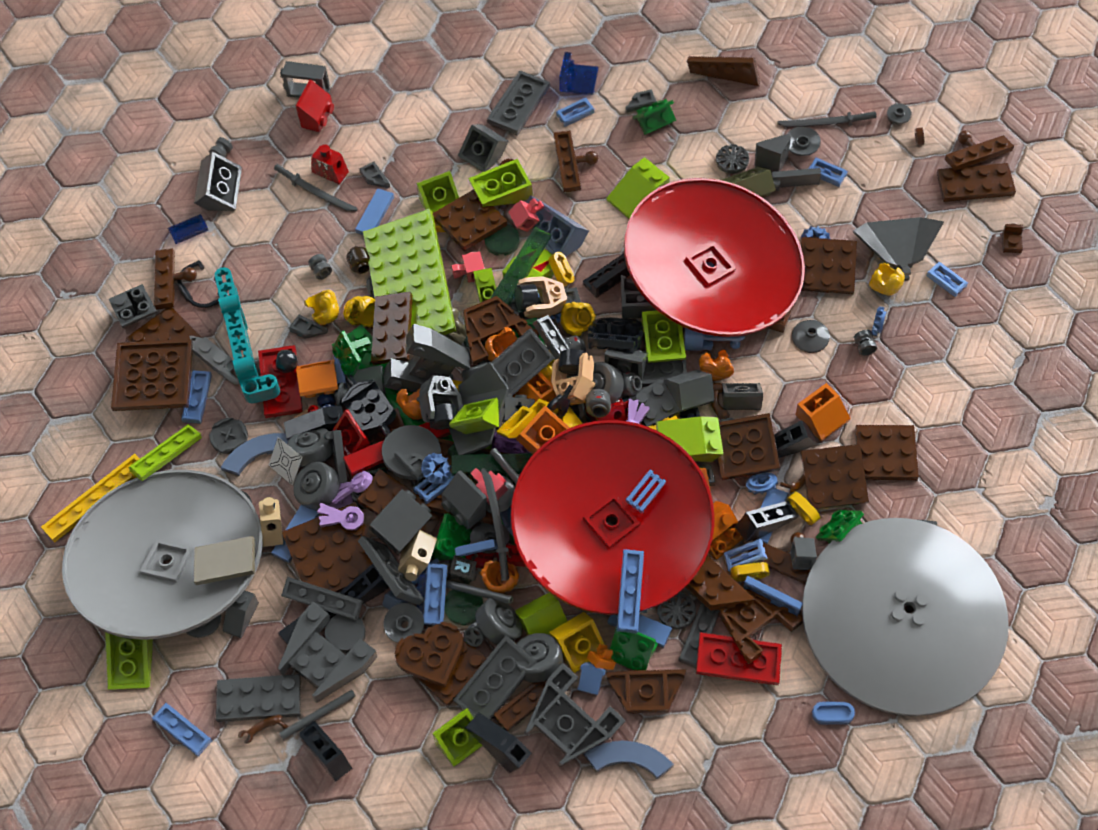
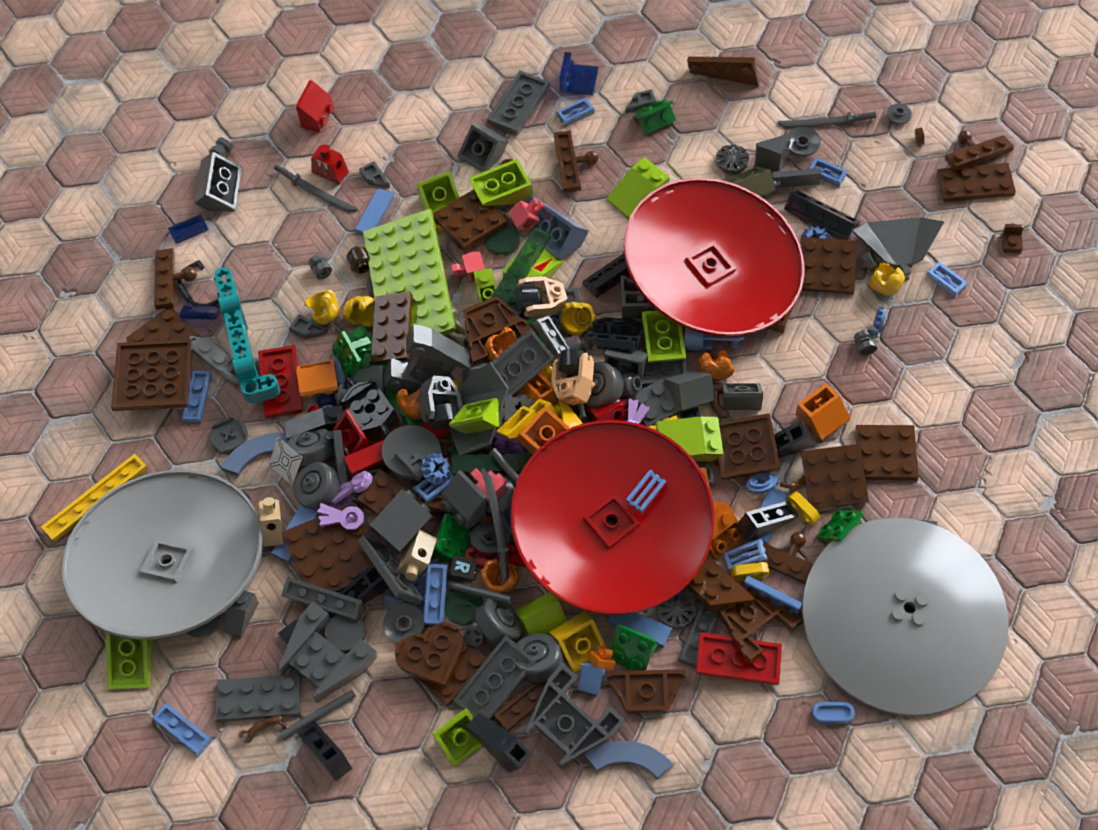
(132, 306): dark grey slope -> none
(165, 452): lime tile -> none
(199, 312): none -> clear blue tile
(224, 560): dark tan tile -> none
(286, 361): black piece -> none
(304, 72): dark grey window -> none
(476, 547): medium blue tile -> none
(561, 268): yellow beam -> none
(561, 402): black hand -> none
(598, 403): dark grey head -> none
(630, 591): medium blue tile -> none
(803, 553): dark grey brick -> none
(810, 342): dark grey dish -> none
(821, 214): none -> black fence
(869, 261): none -> dark grey tile

